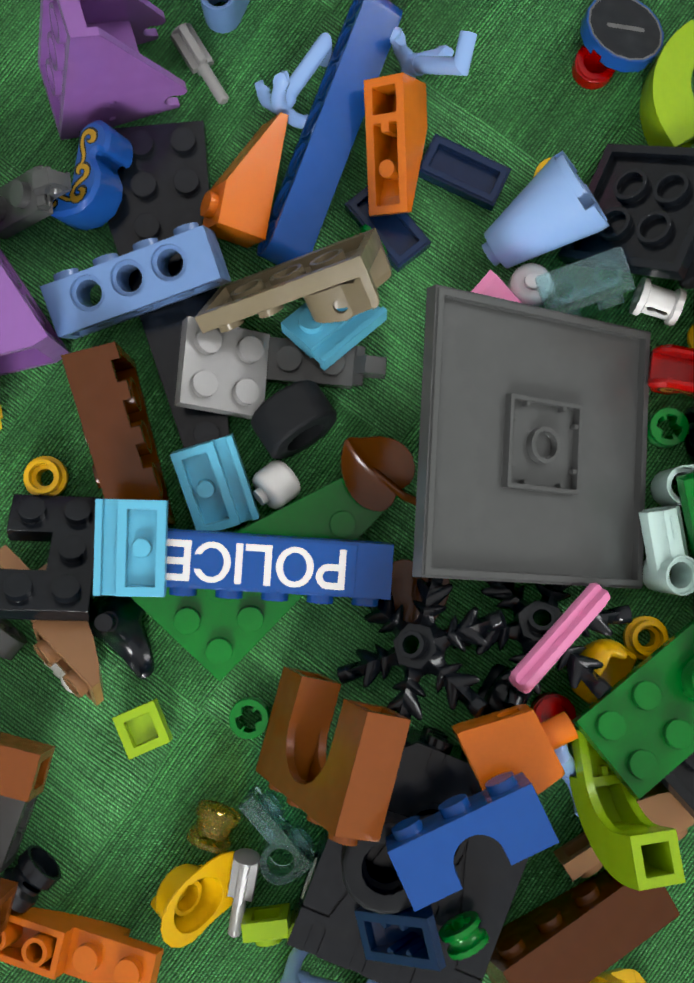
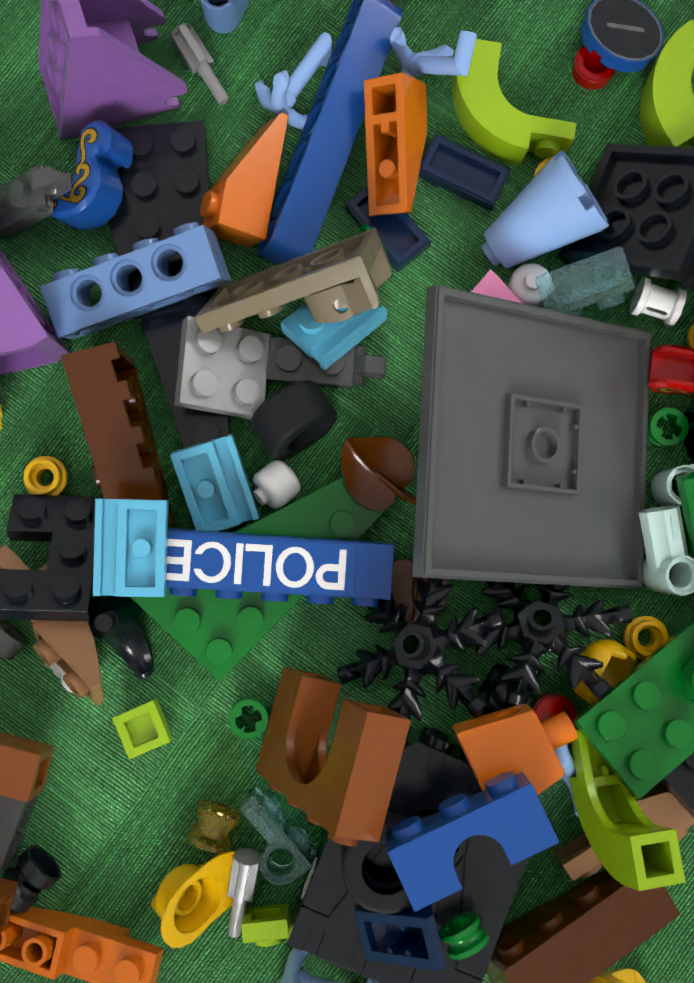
(494, 122): none -> lime arch
(559, 638): bright pink axle -> none

